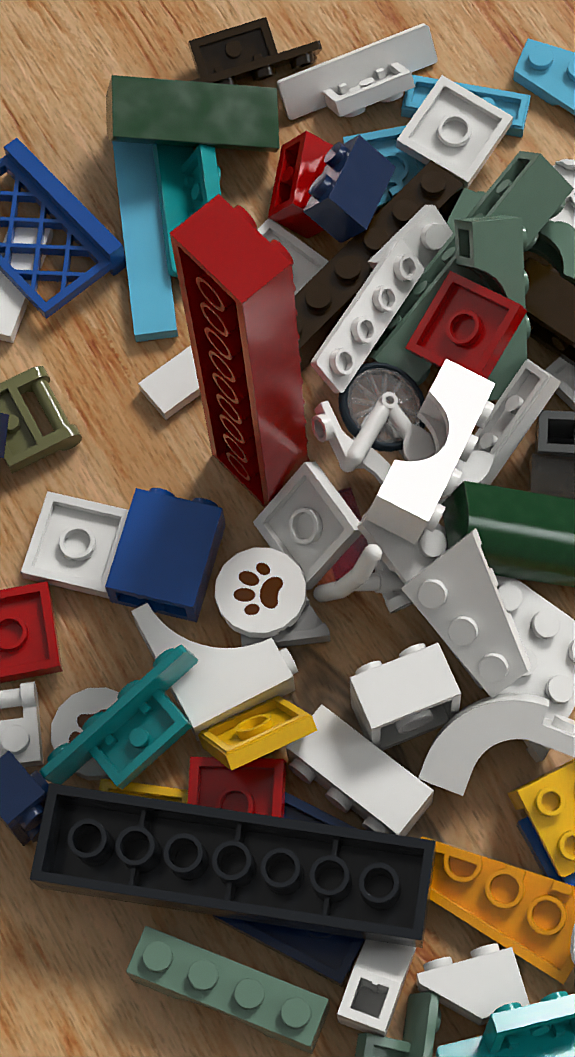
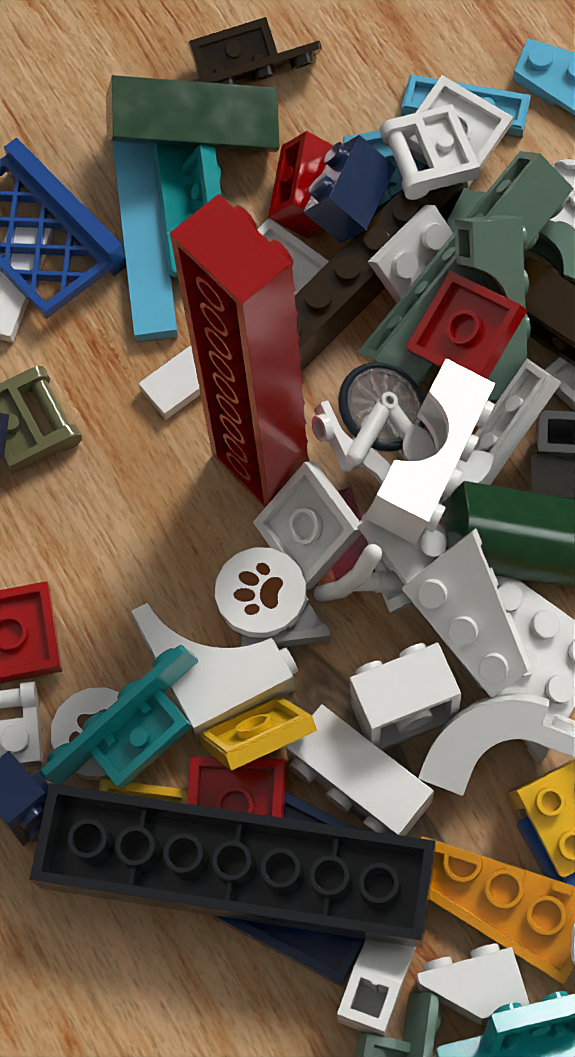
(74, 544): white plate -> none
(166, 553): blue brick -> none
(230, 988): sand green arch -> none
(360, 76): white bracket -> none
(367, 316): white bracket -> none
(443, 147): none -> white plate

